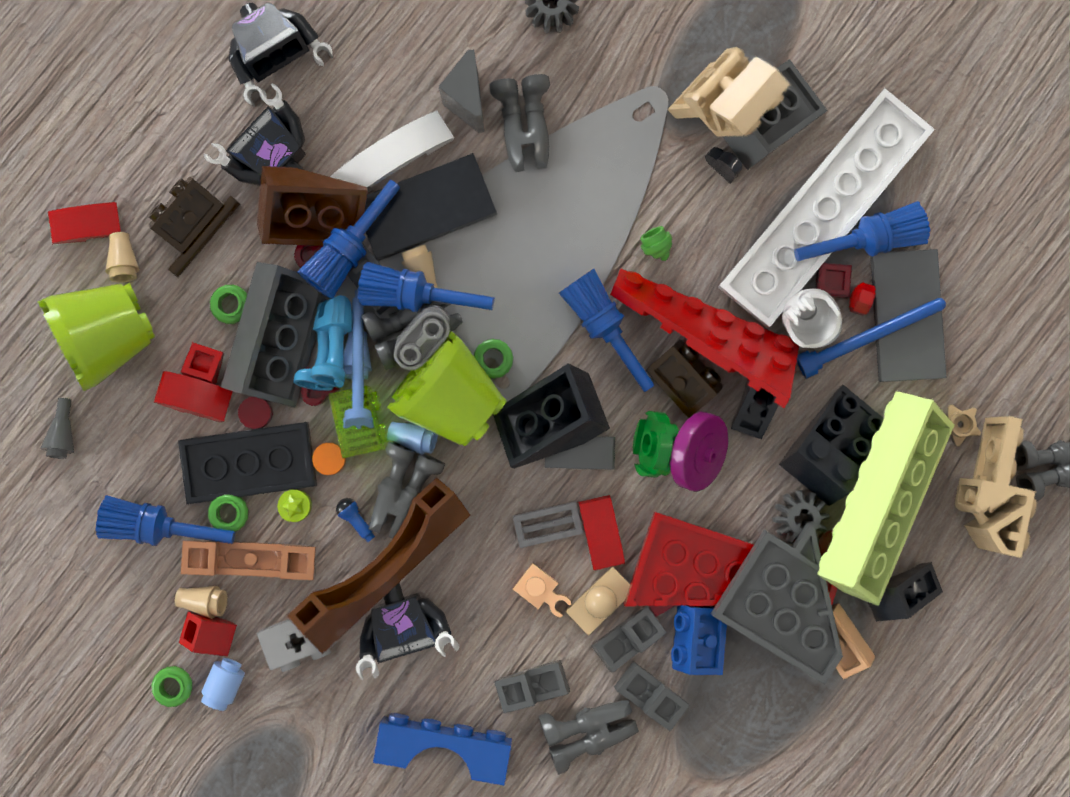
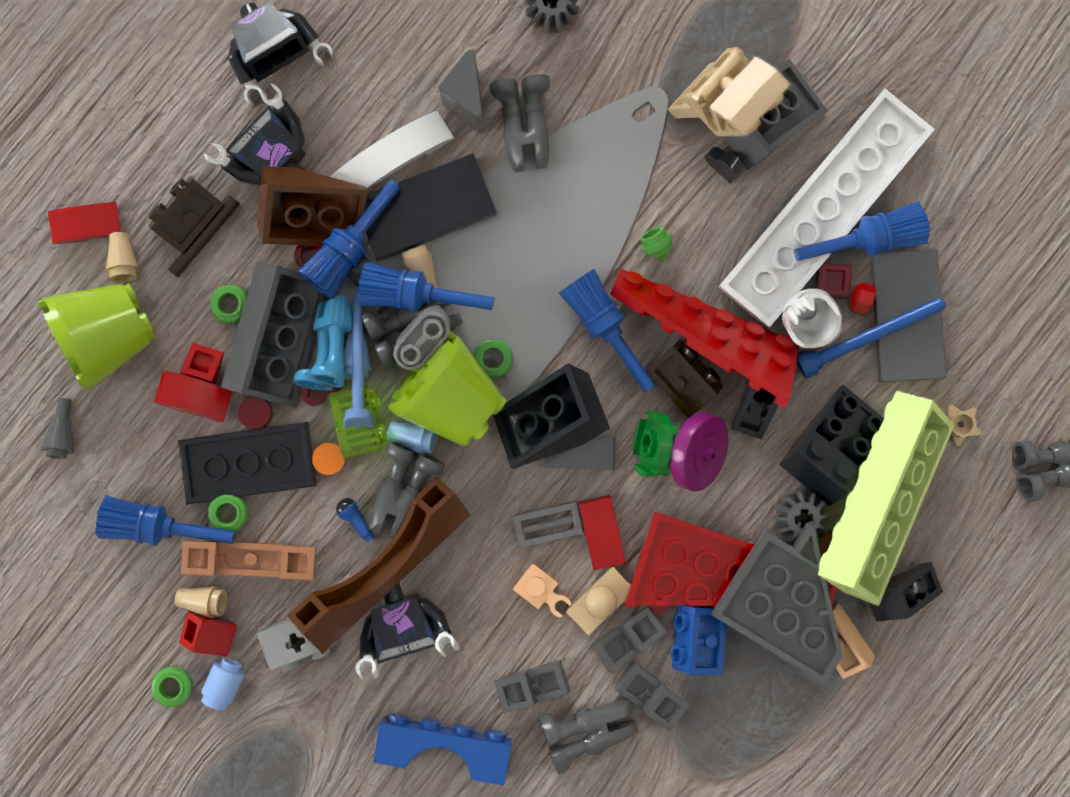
(294, 505): lime tile -> none
(999, 509): tan piece -> none

